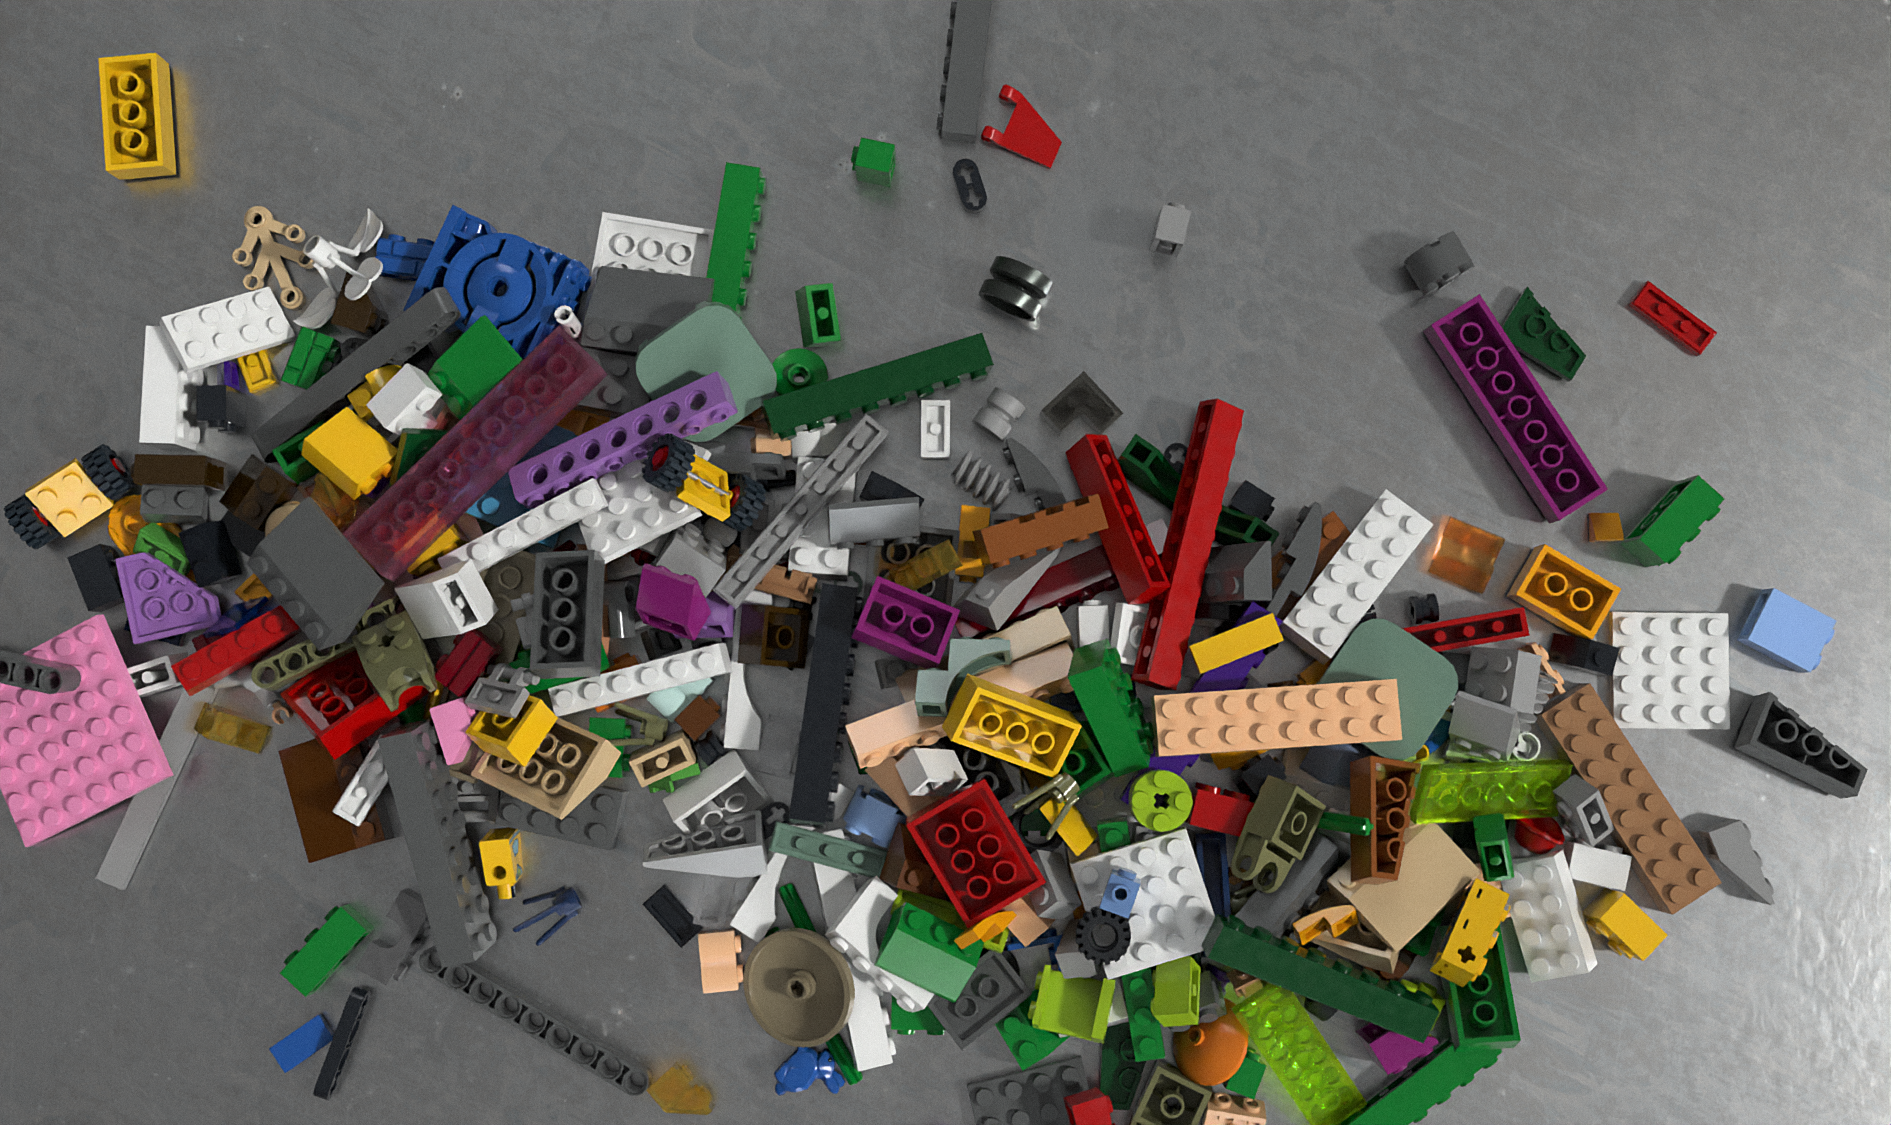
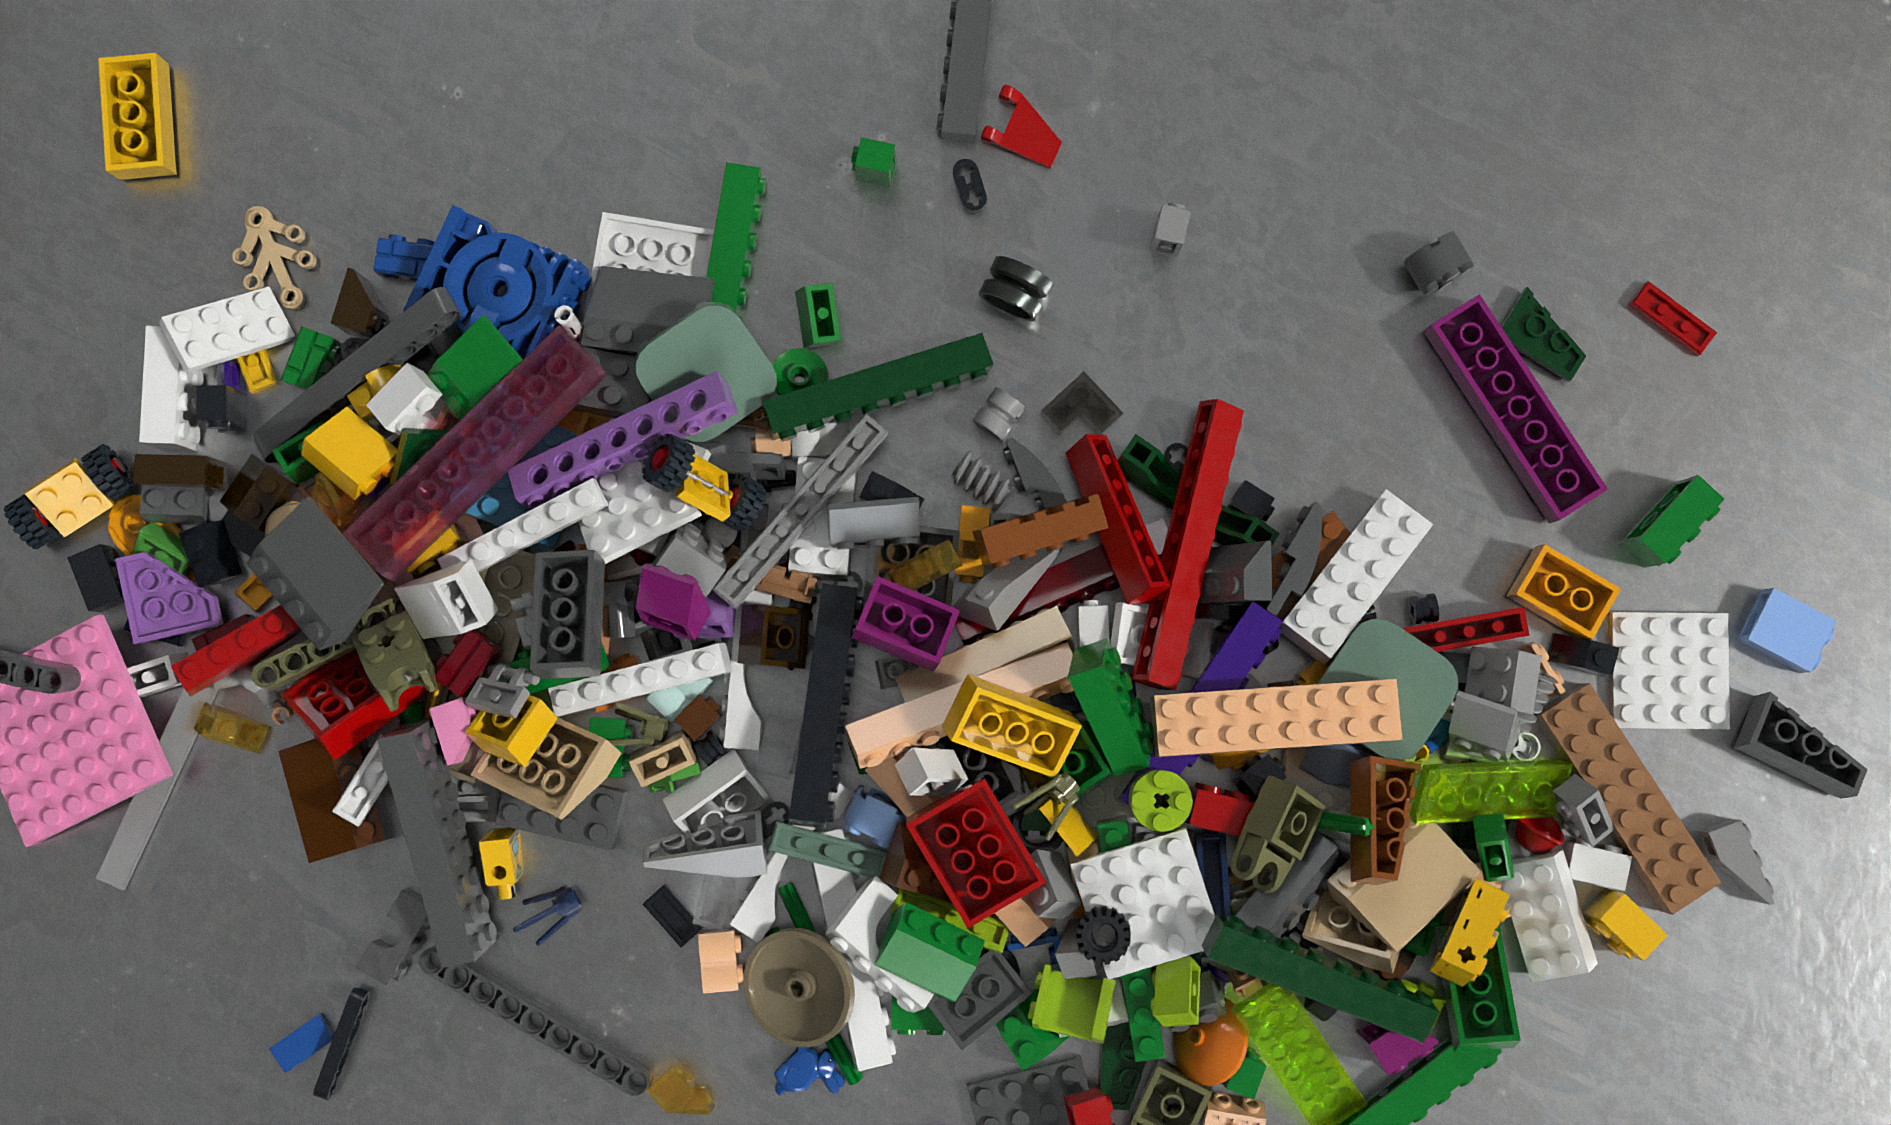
(235, 617): clear blue piece -> none
(326, 254): white plant -> none
(326, 949): green brick -> none
(935, 429): white plate -> none
(966, 656): sand green arch -> none
(985, 929): light orange slope -> none
(1120, 892): medium blue brick -> none
(1236, 643): yellow tile -> none
(1333, 919): light orange slope -> none
(1466, 554): clear orange slope -> none
(1605, 527): light orange slope -> none

